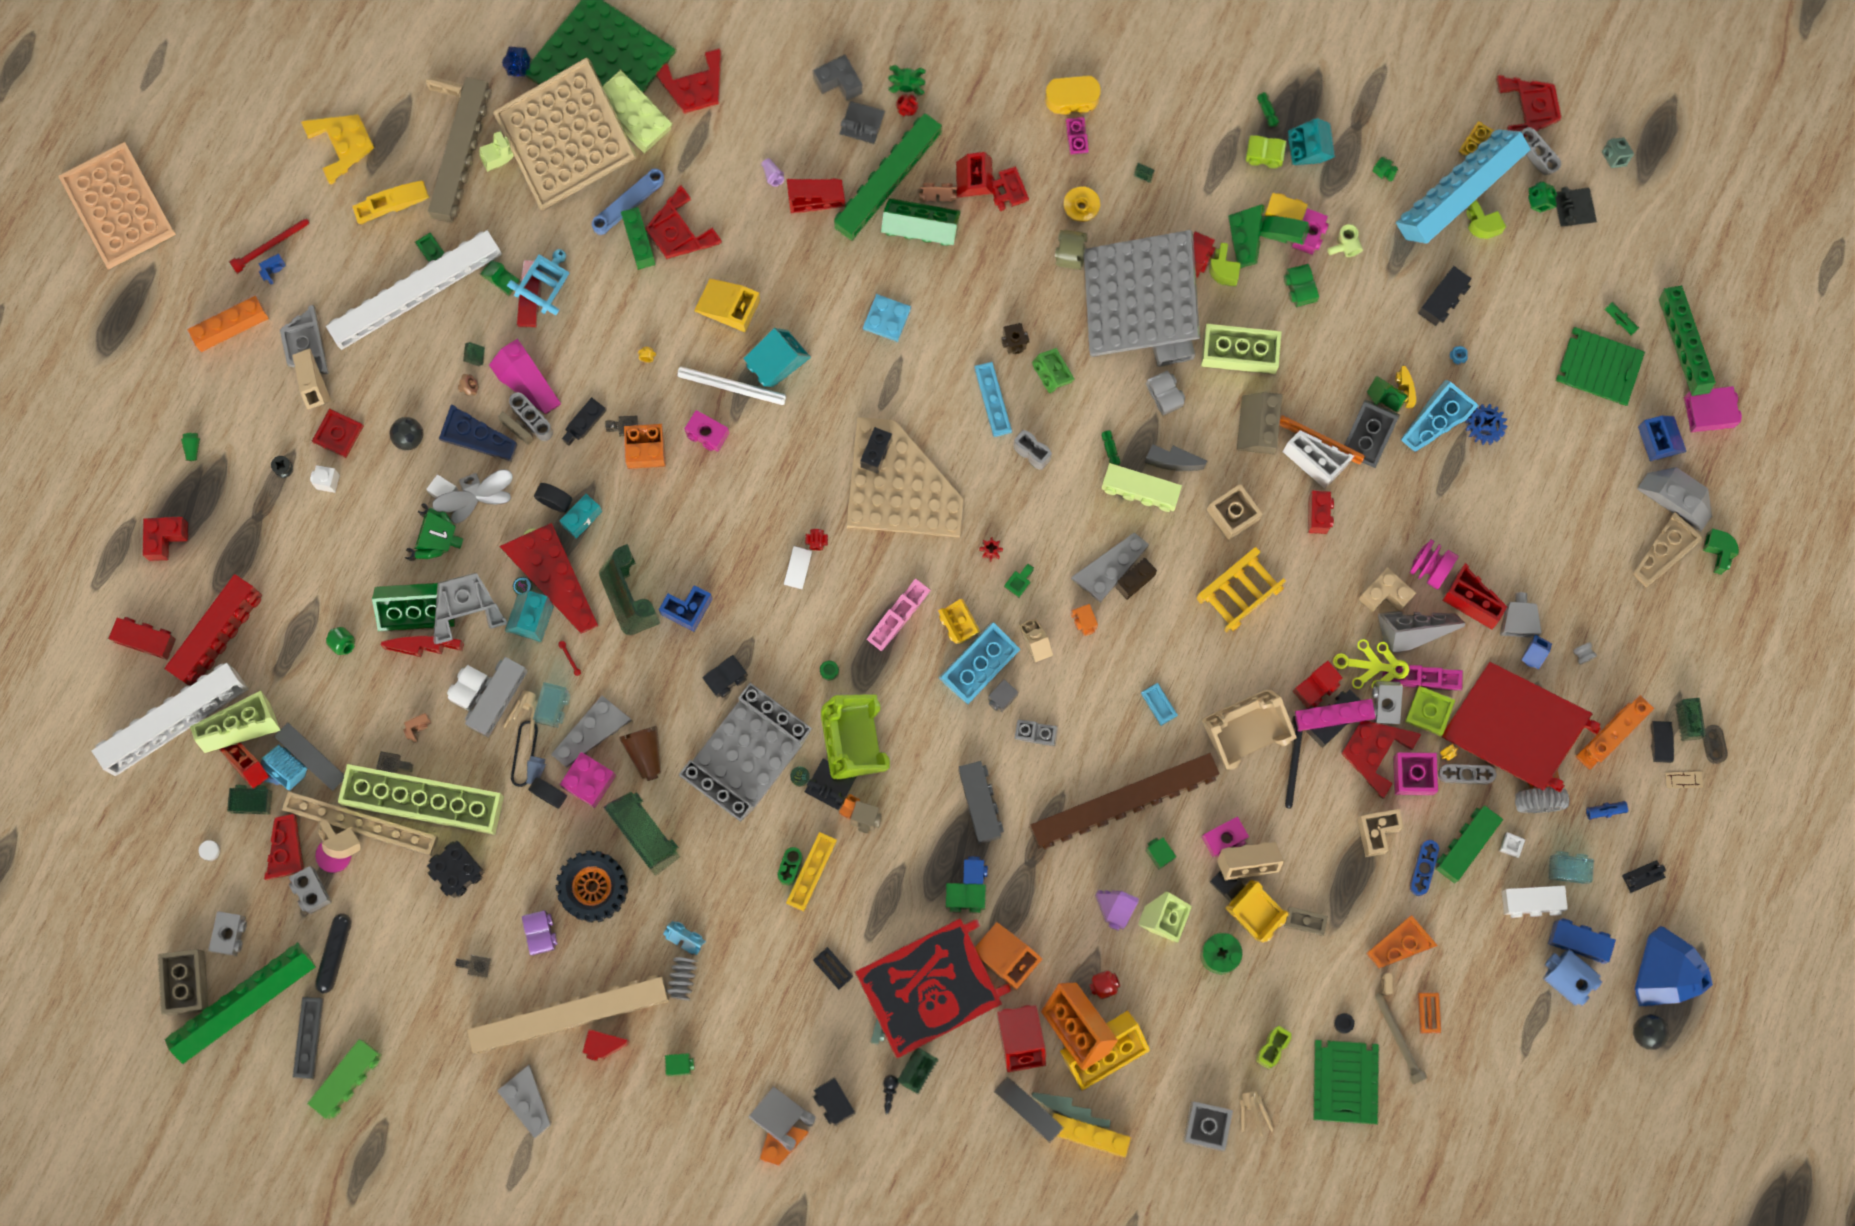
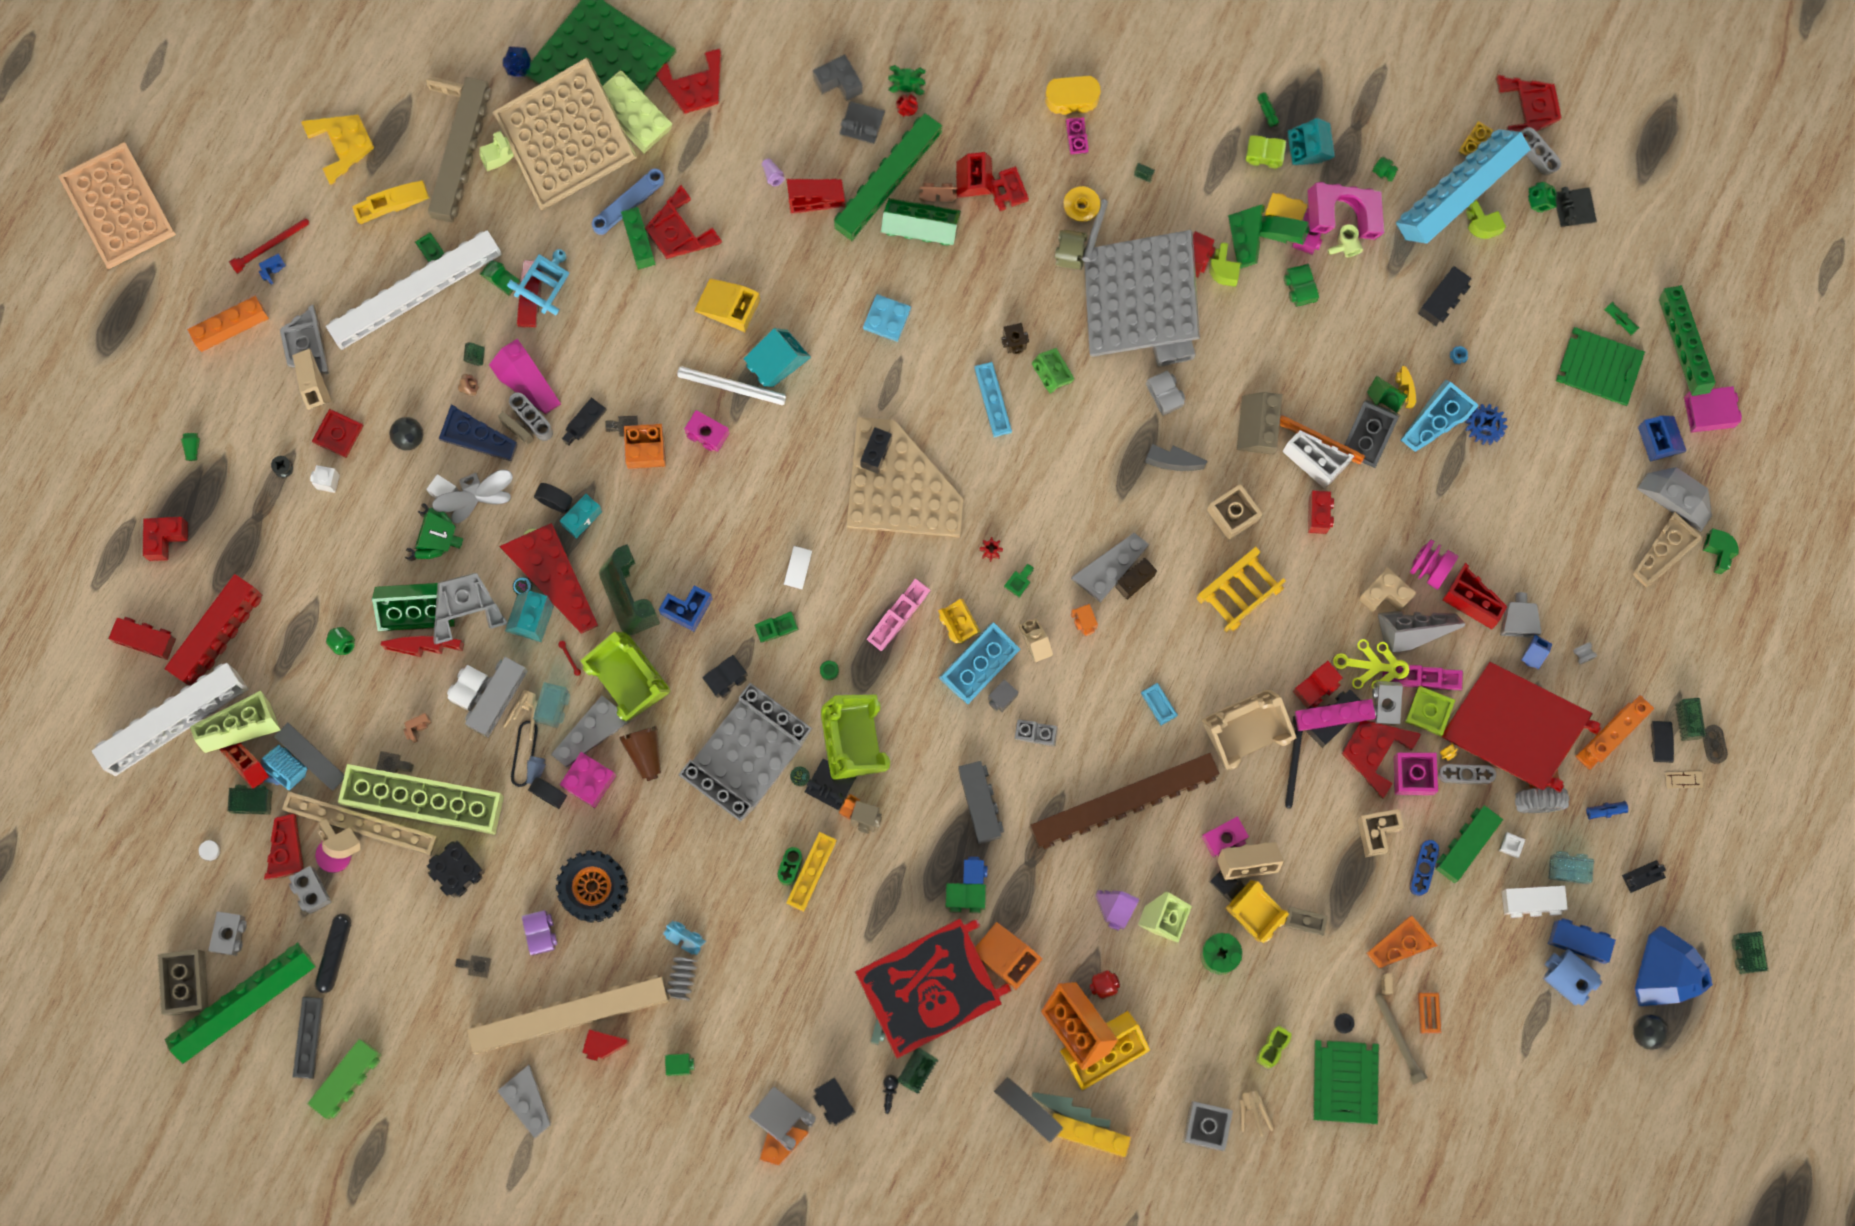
(626, 674): none -> lime windscreen
(642, 832): clear green windscreen -> none
(646, 354): yellow plate -> none
(776, 627): none -> green slope
(816, 539): red gear -> none
(822, 955): black tile -> none
(1021, 1038): red slope -> none
(1028, 447): light grey brick -> none
(1095, 230): none -> light grey bar
(1110, 447): green axle -> none
(1141, 487): yellowish green brick -> none
(1160, 852): green brick -> none
(1241, 348): yellowish green brick -> none
(1364, 202): none -> dark pink arch
(1617, 152): sand green brick -> none
(1750, 953): none -> clear green brick

